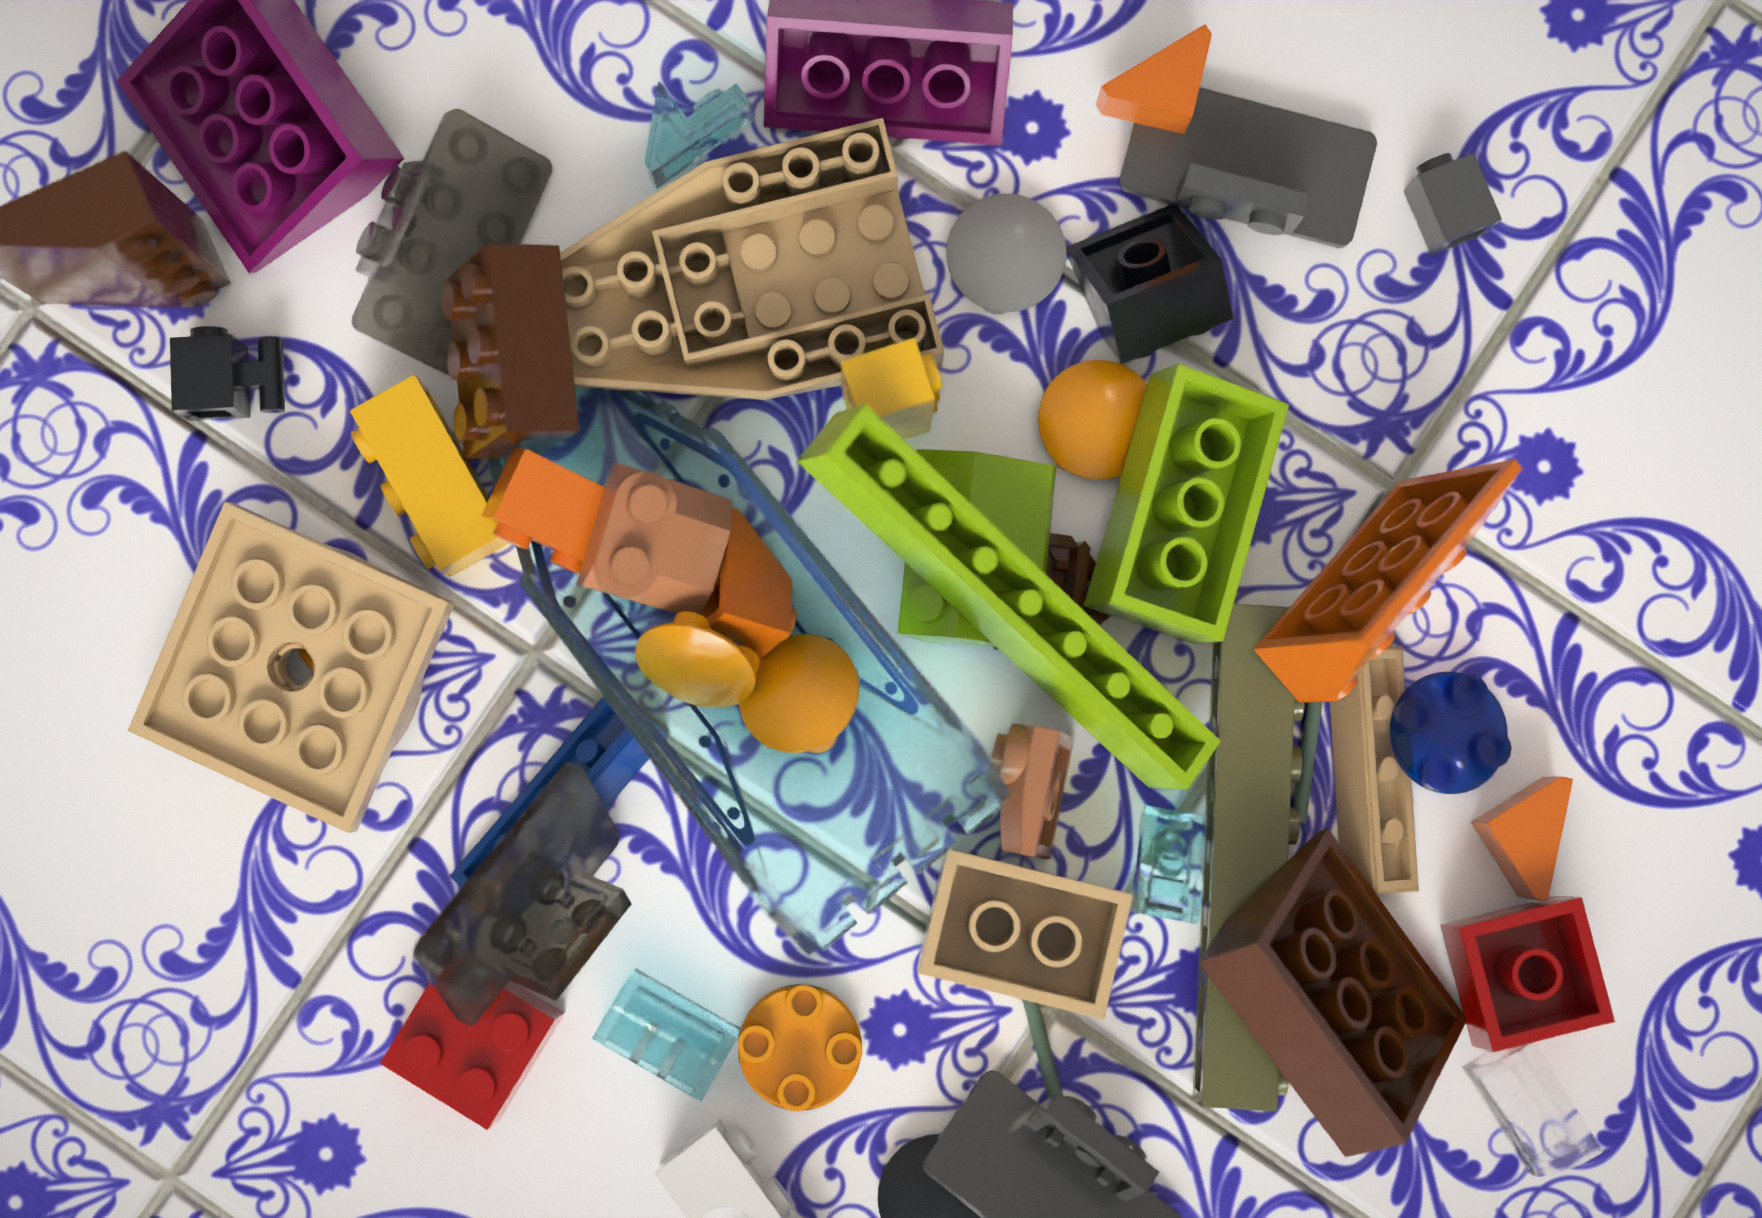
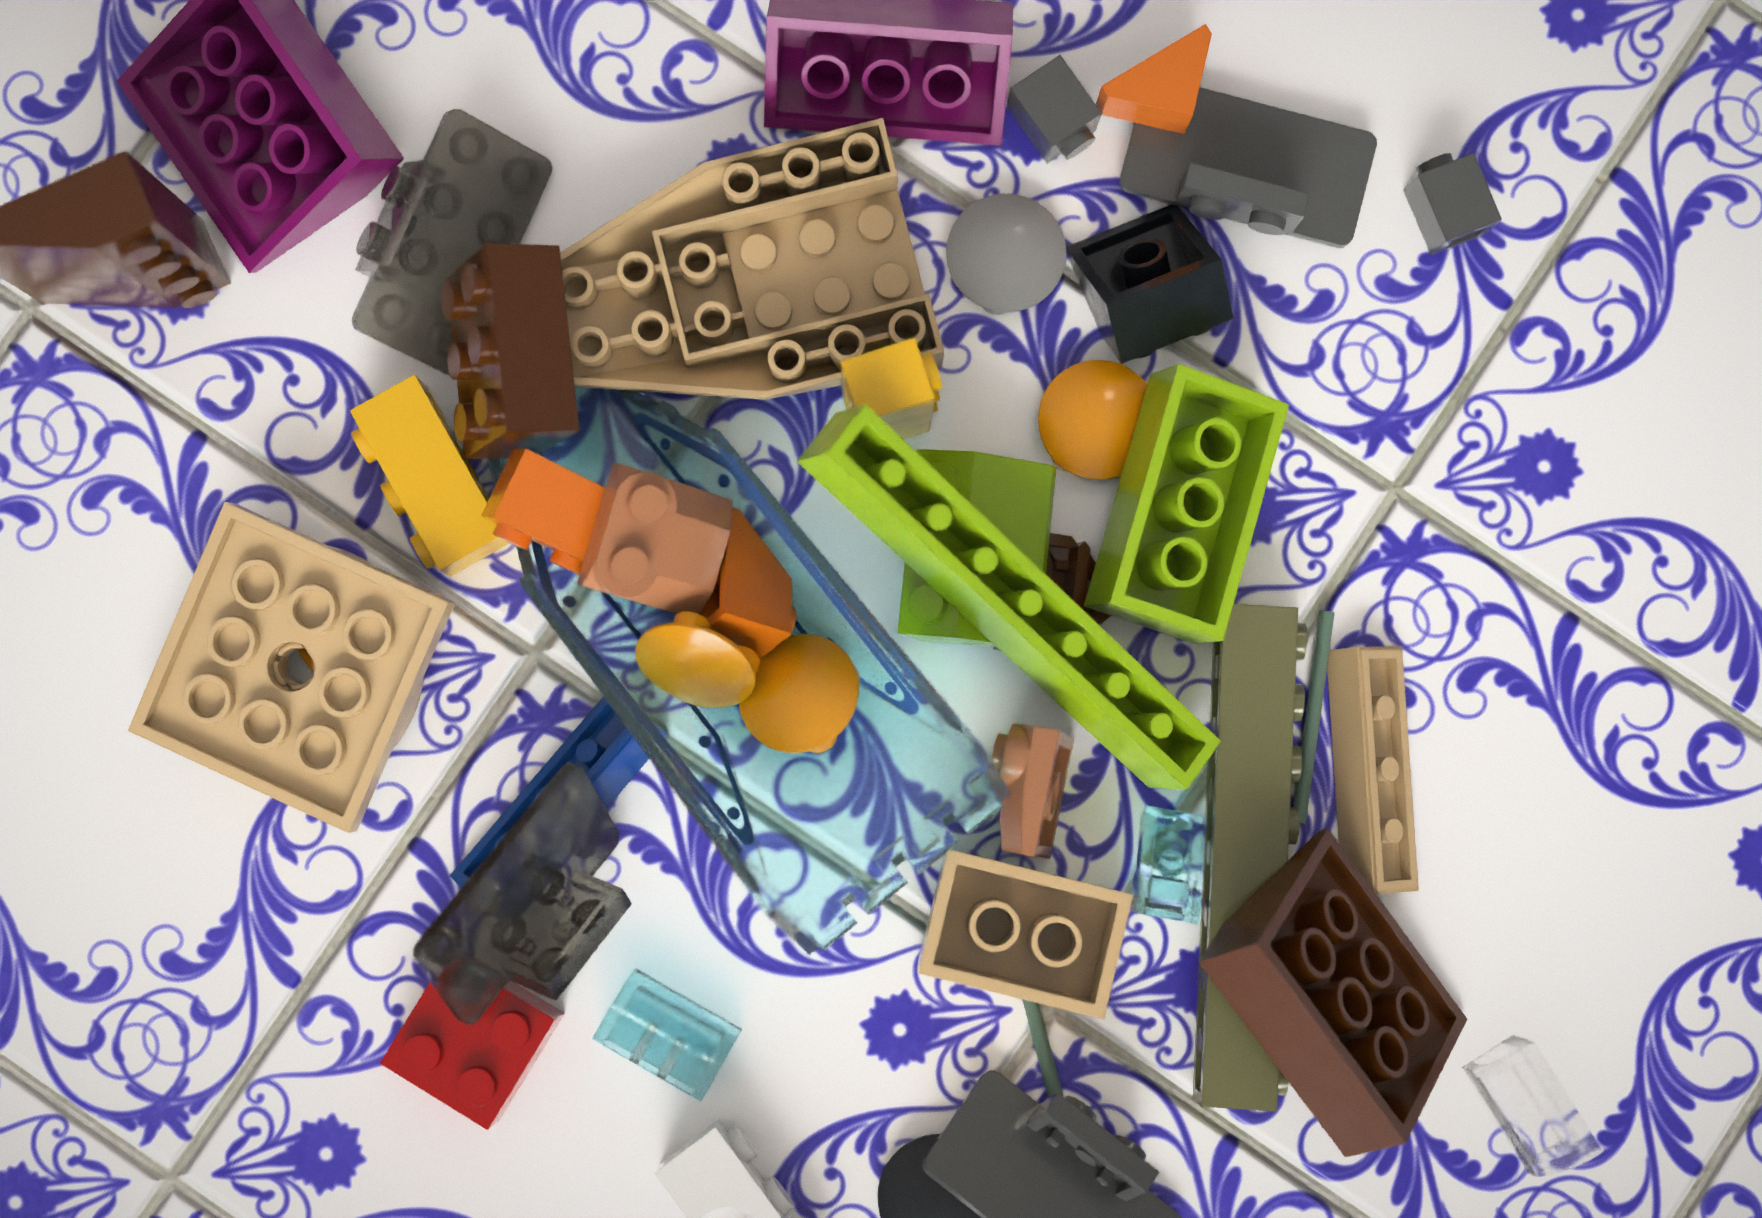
(215, 377): black brick -> none
(681, 141): clear light blue slope -> none
(799, 1047): light orange dish -> none
(1054, 111): none -> dark grey brick
(1380, 579): orange slope -> none
(1449, 732): clear blue dish -> none
(1527, 834): orange slope -> none
(1527, 973): red brick -> none

